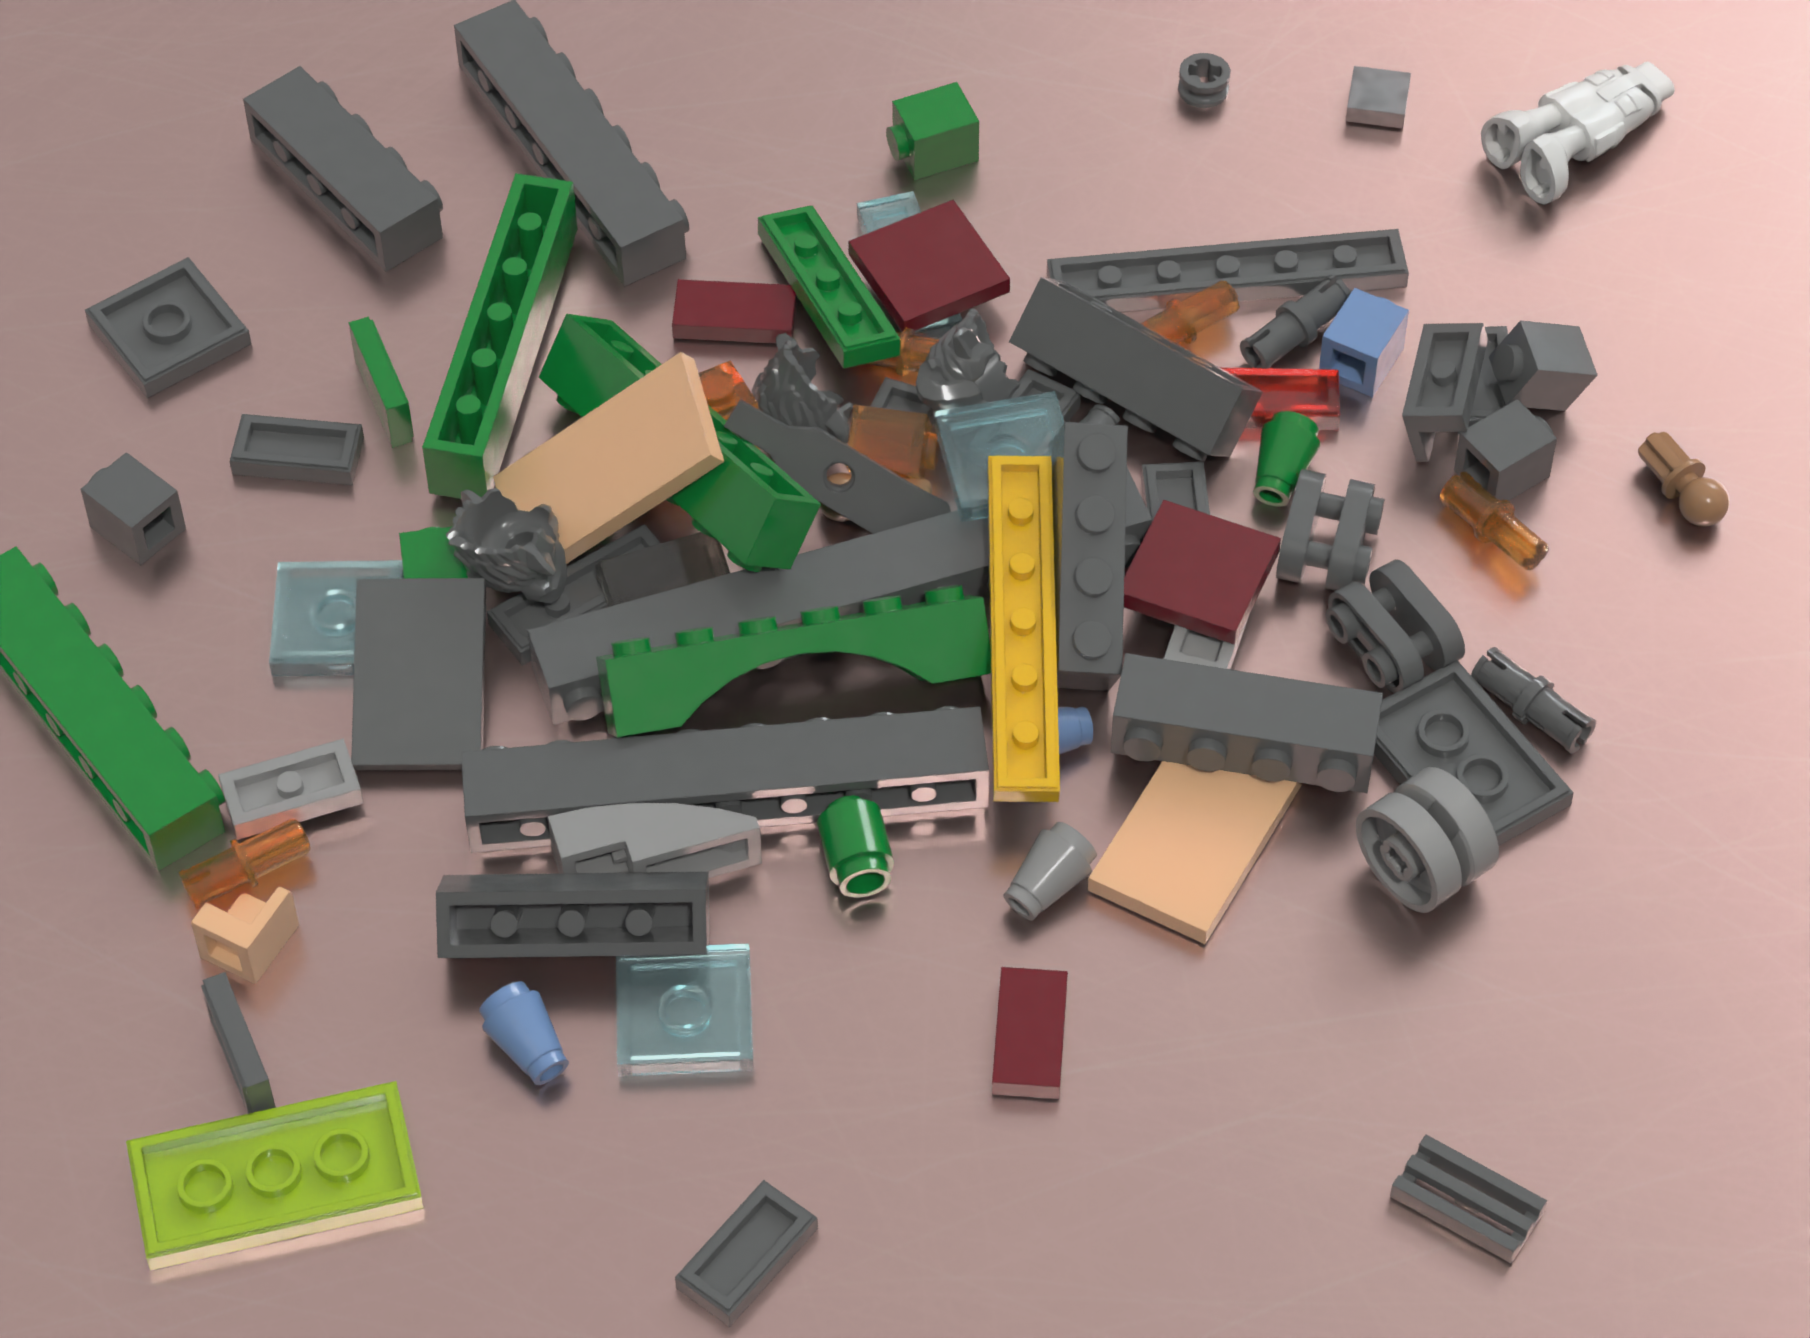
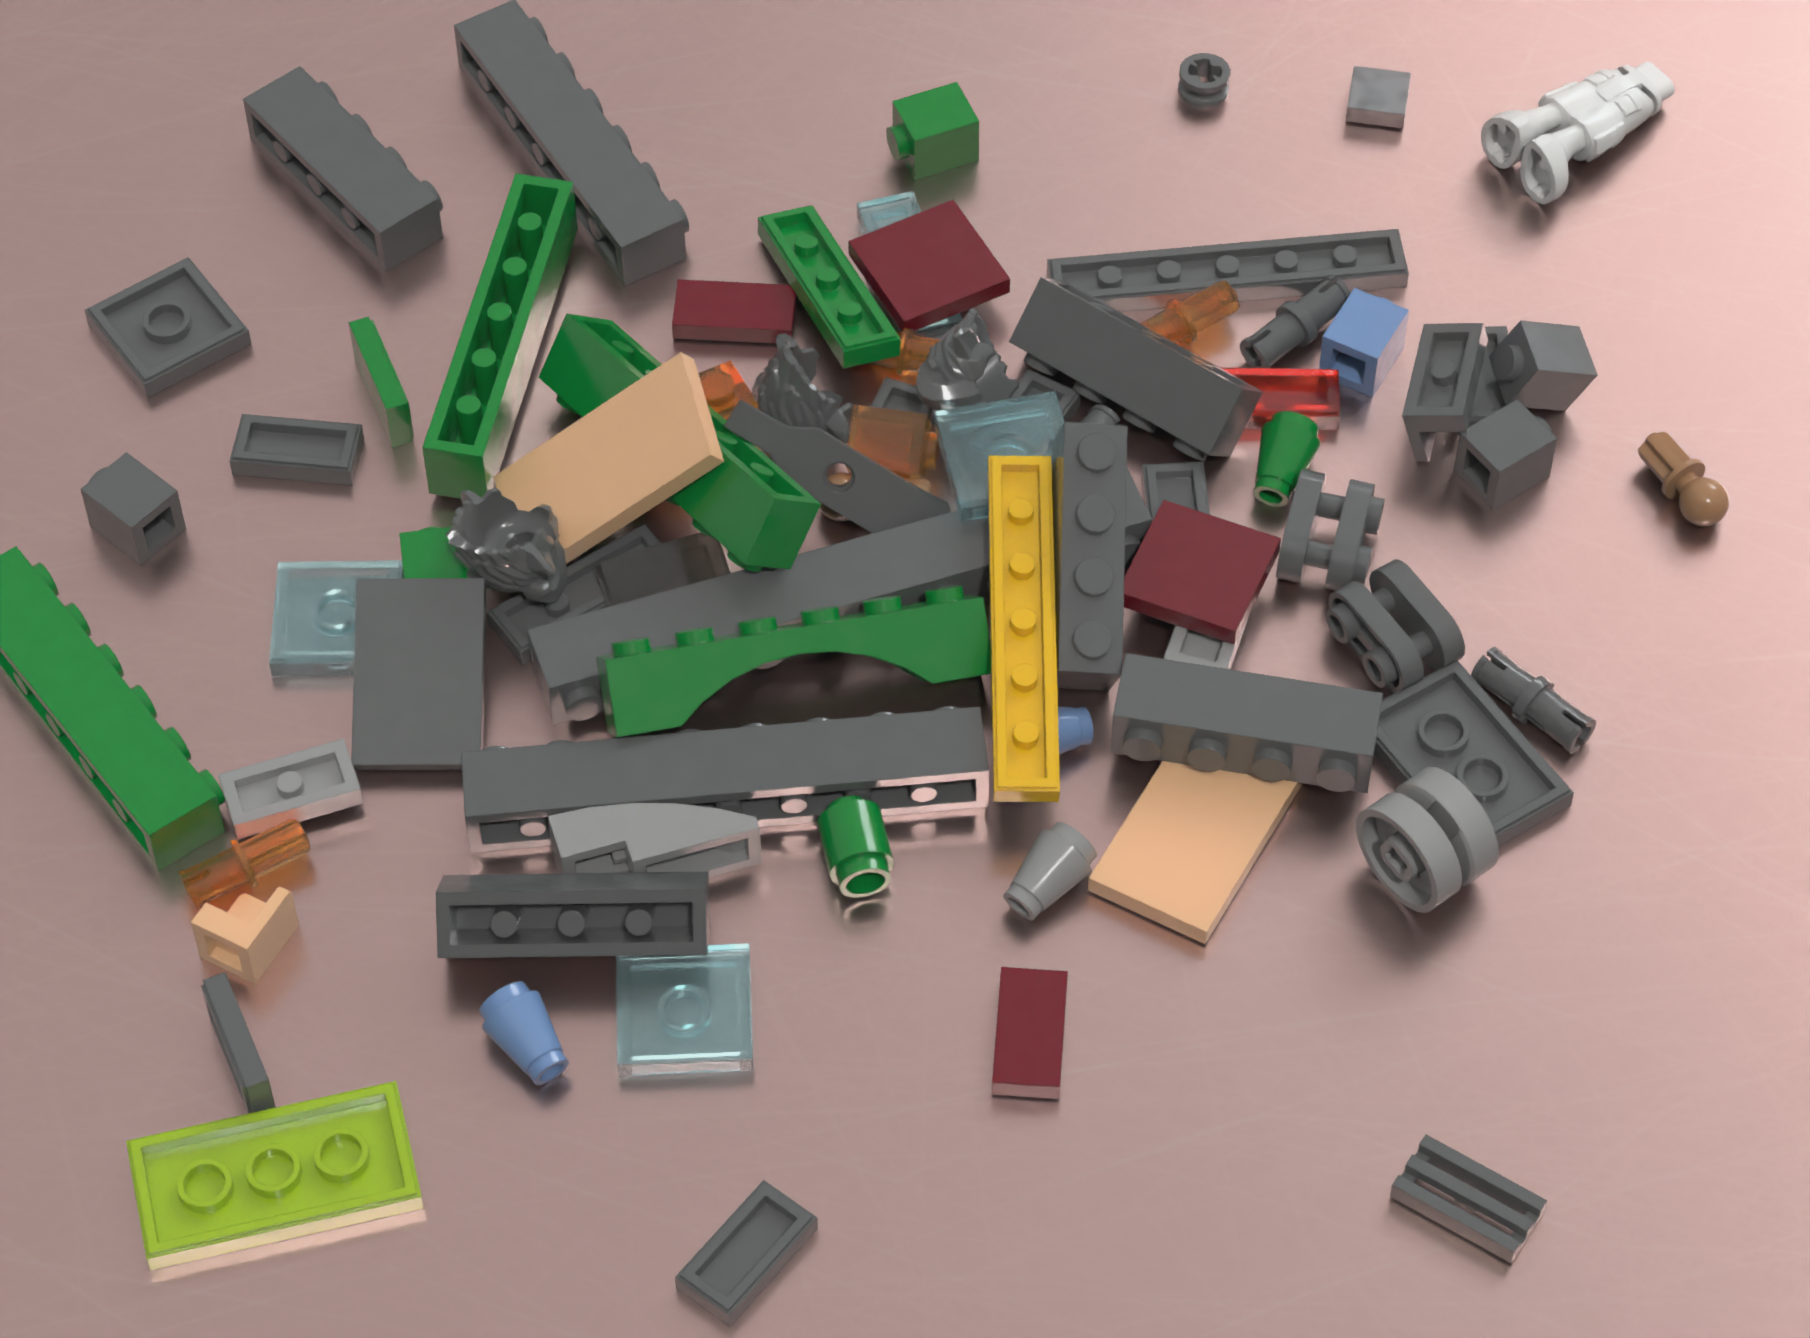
(1493, 520): clear orange axle -> none

